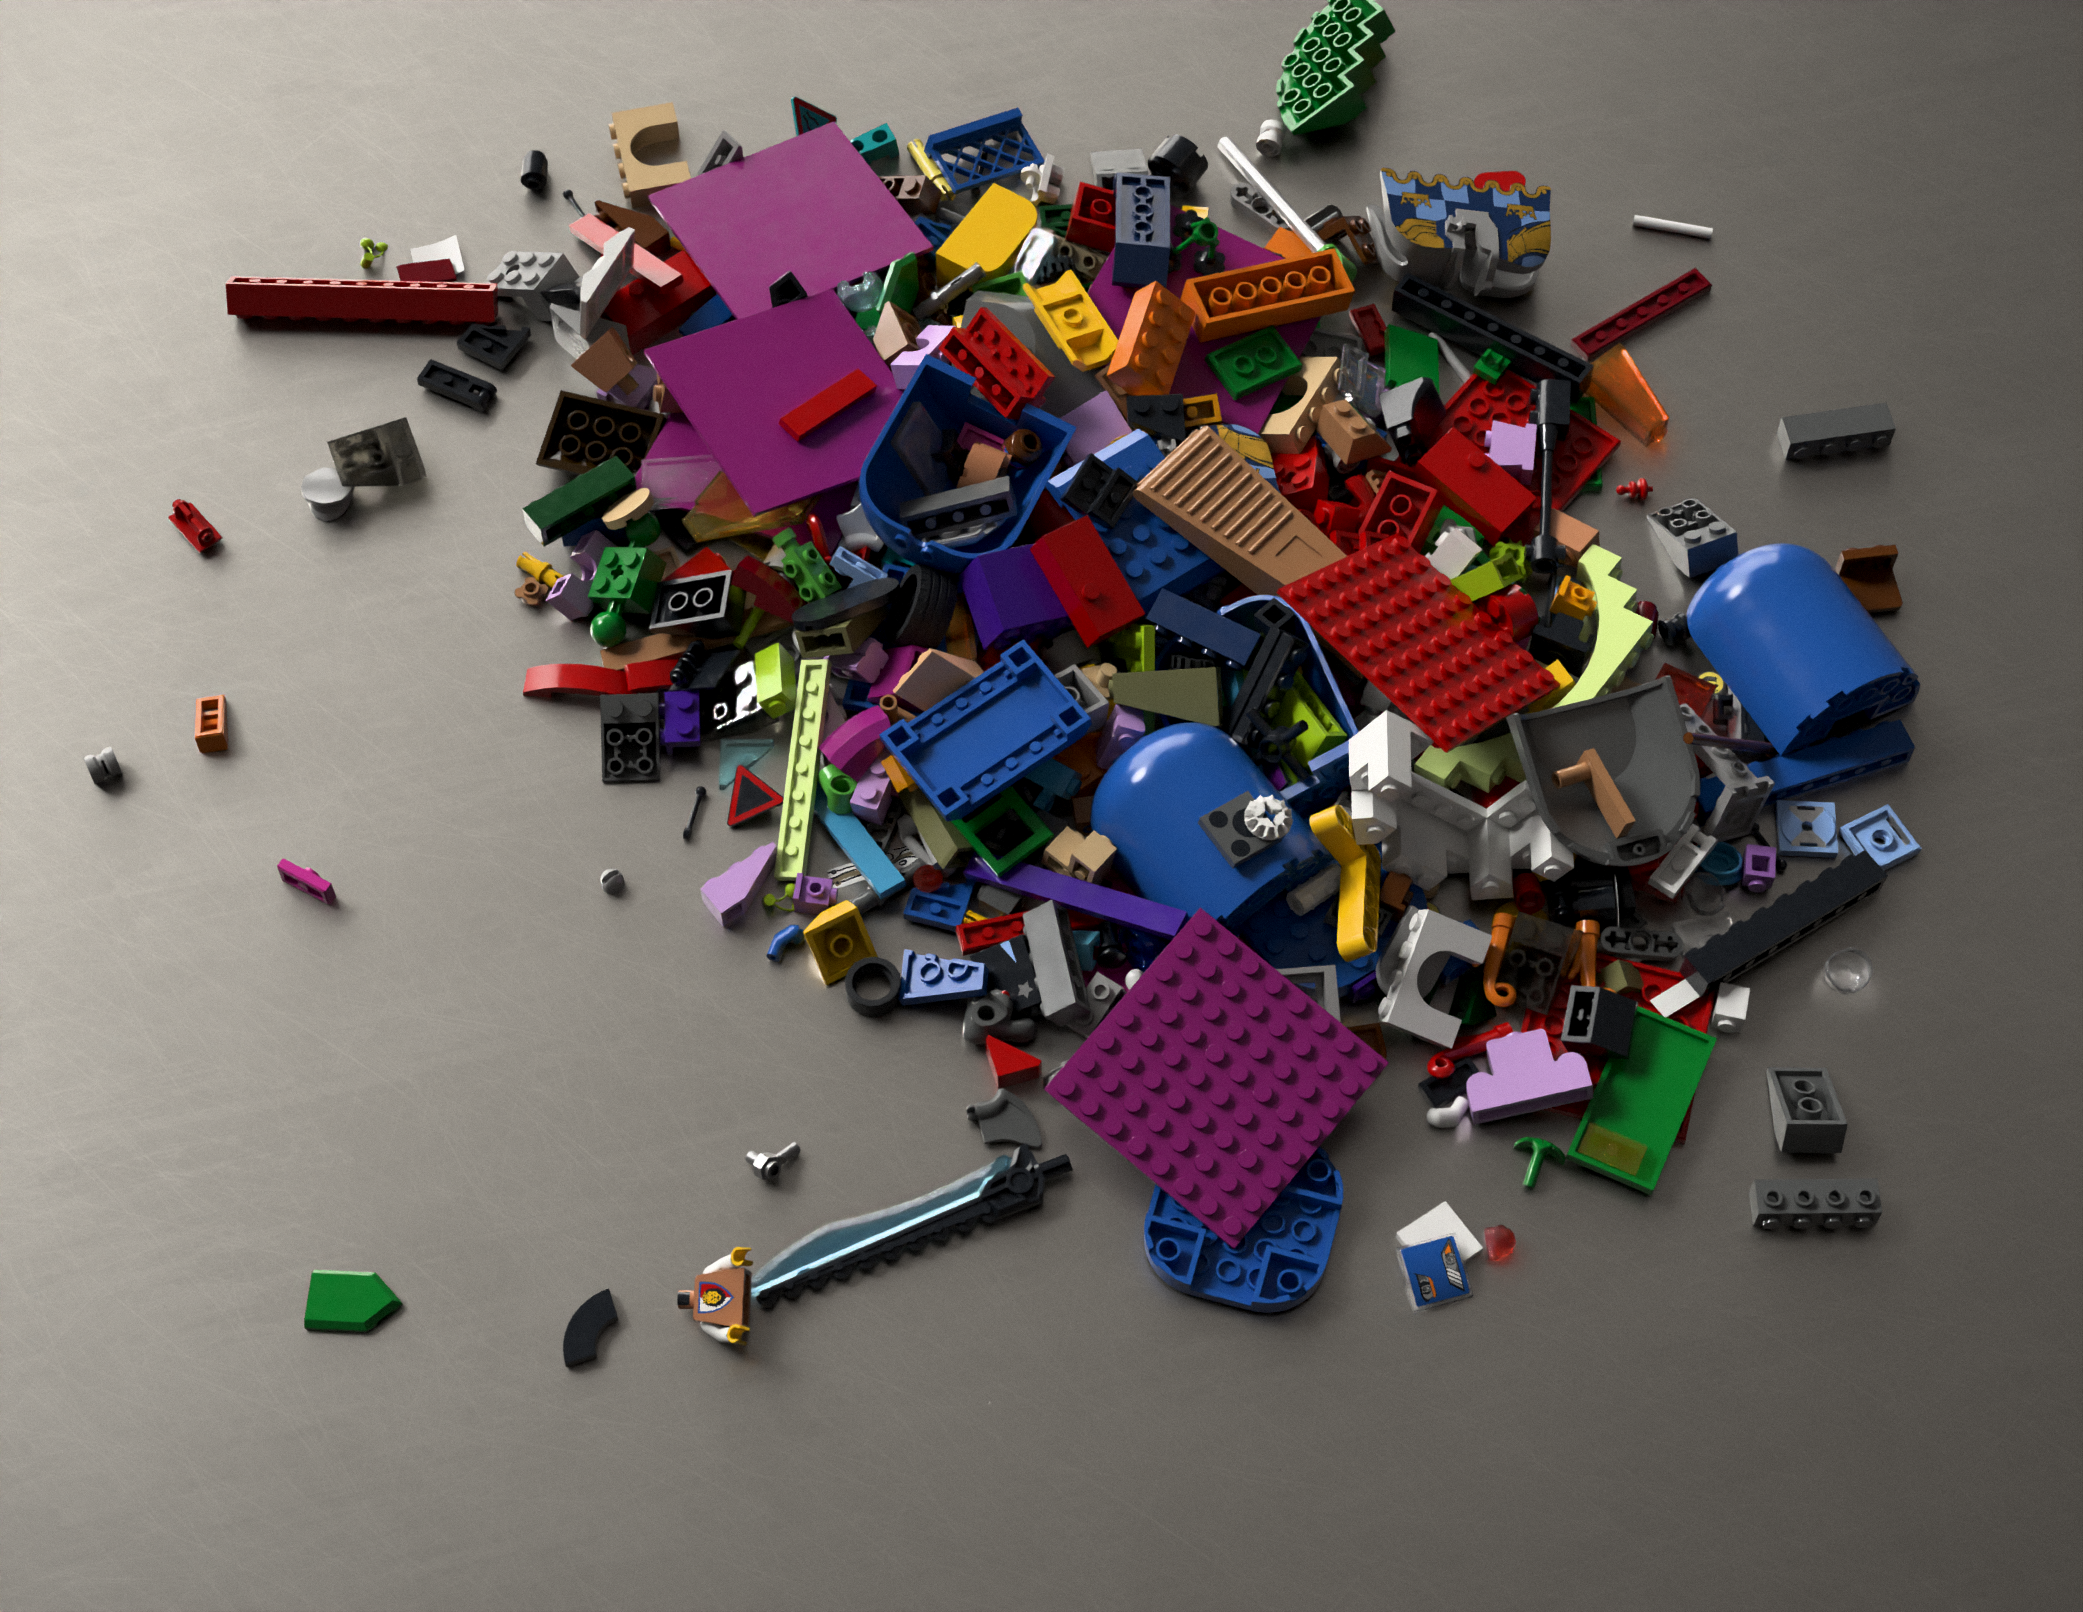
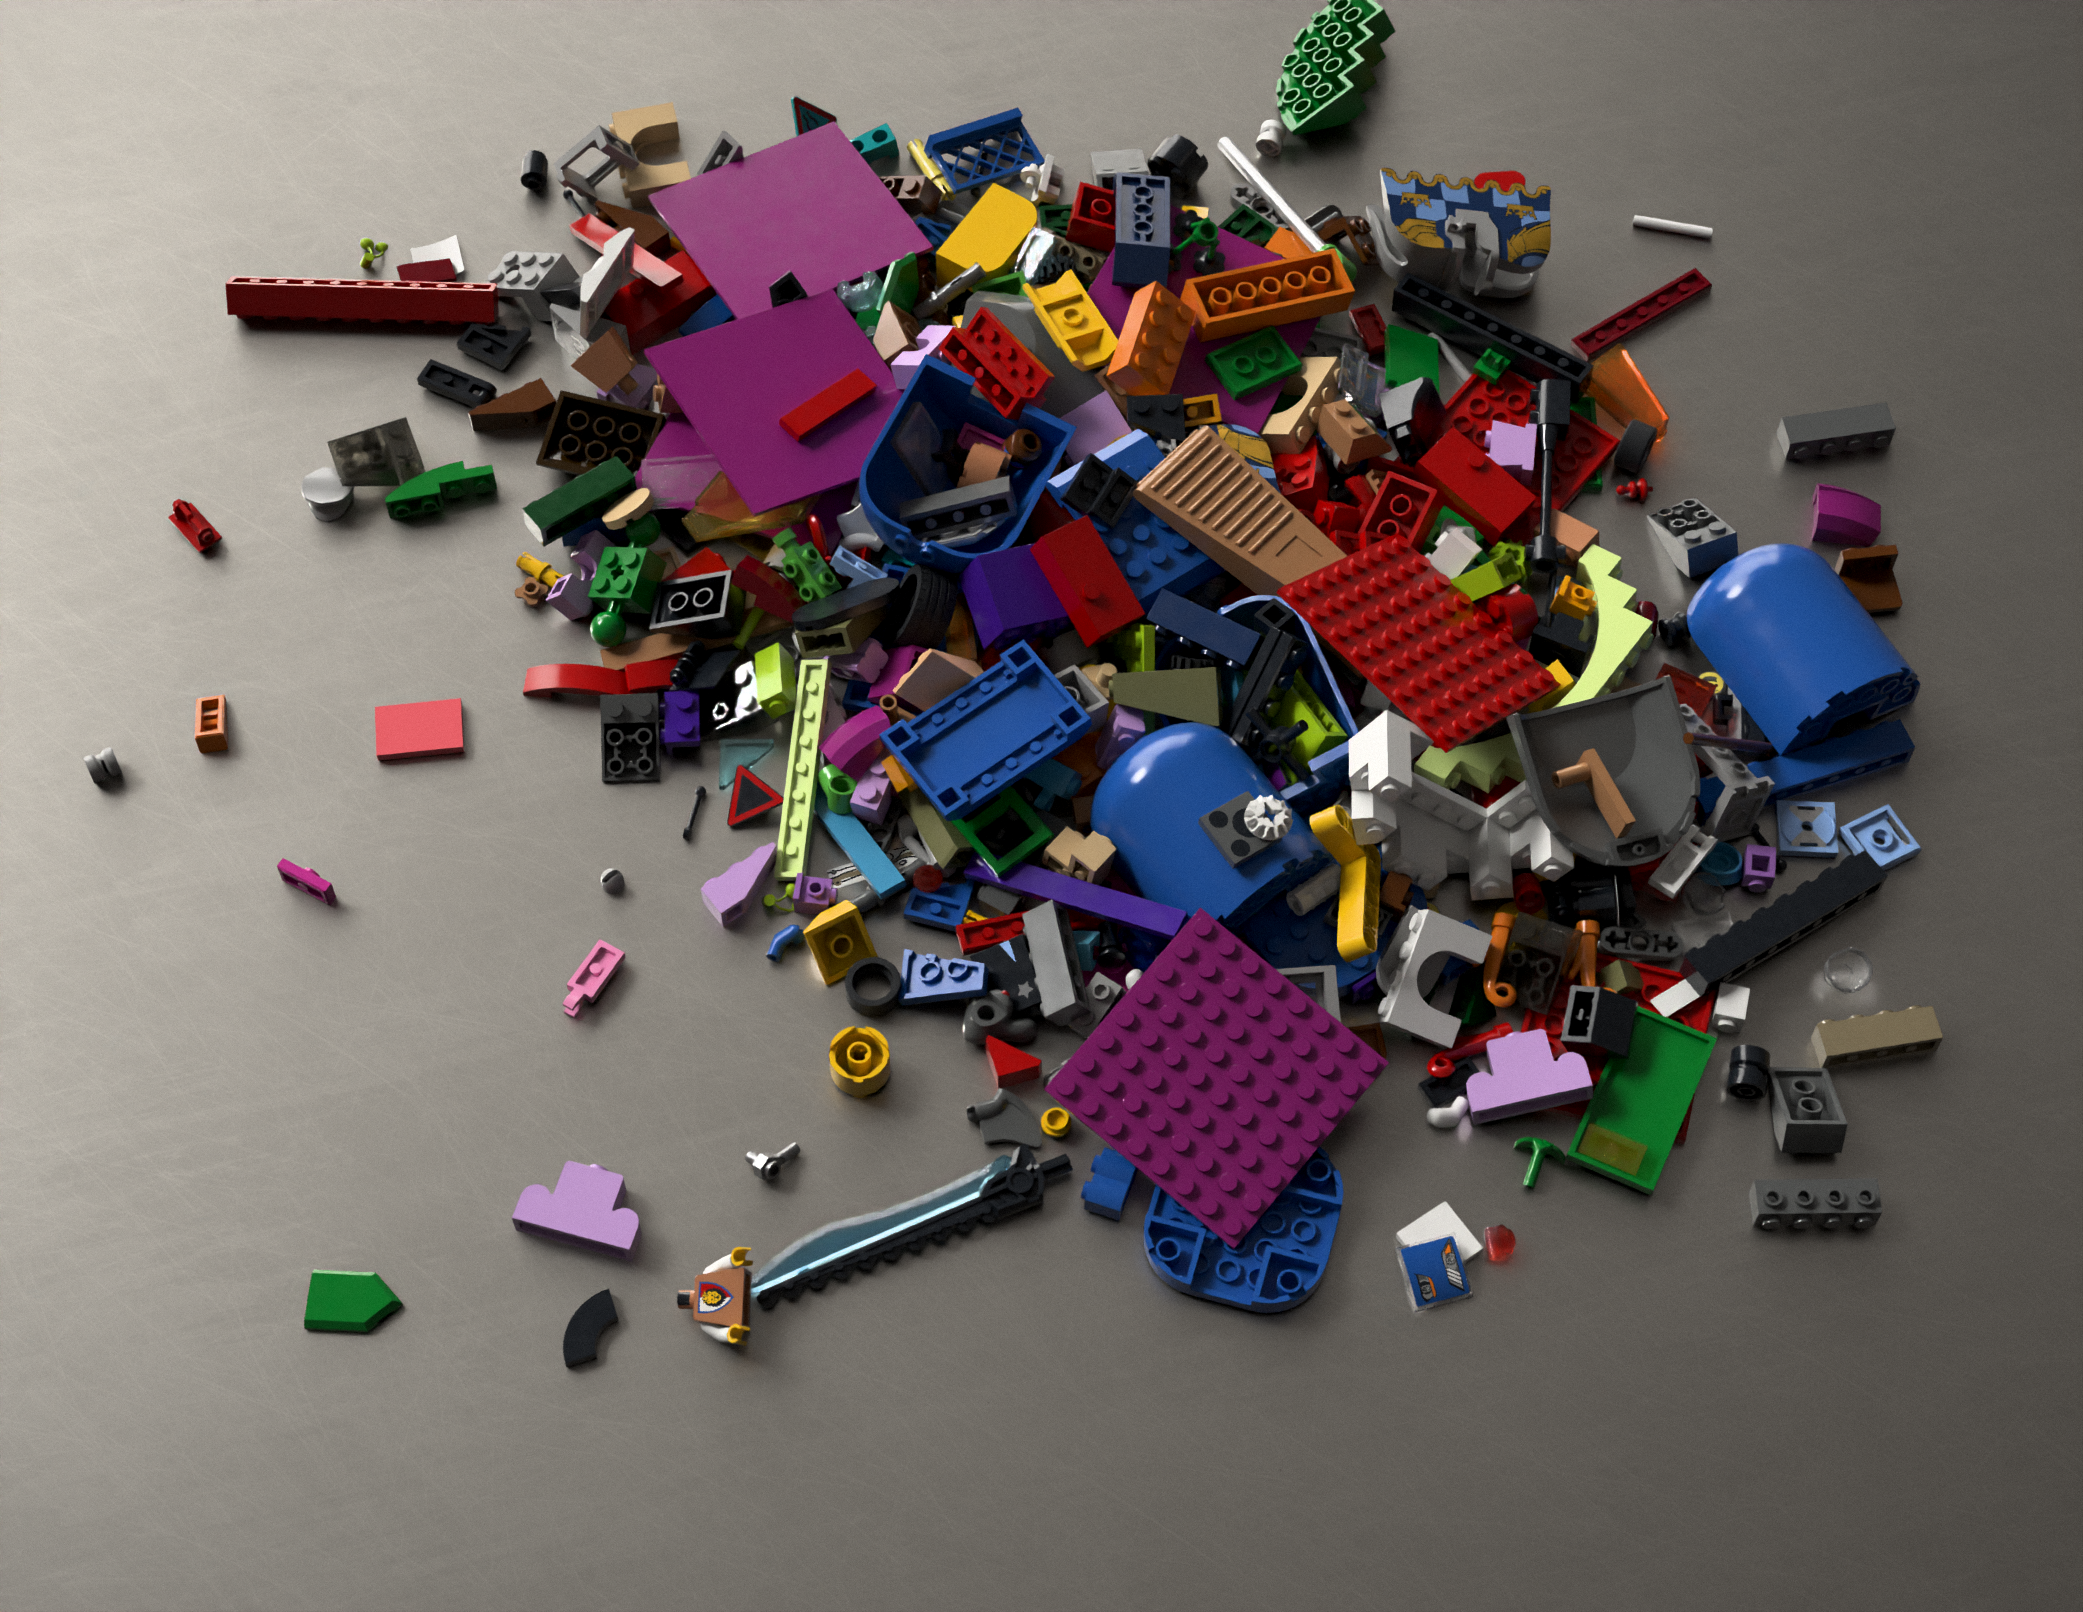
(419, 729): none -> coral tile
(429, 489): none -> green slope
(519, 409): none -> reddish brown slope
(581, 1212): none -> lavender brick
(592, 976): none -> bright pink plate
(618, 153): none -> light grey window
(859, 1060): none -> yellow brick
(1056, 1122): none -> yellow plate
(1110, 1184): none -> blue brick
(1249, 226): none -> dark green wing
(1635, 446): none -> black tyre
(1748, 1072): none -> black wheel
(1844, 516): none -> magenta slope
(1876, 1036): none -> dark tan brick

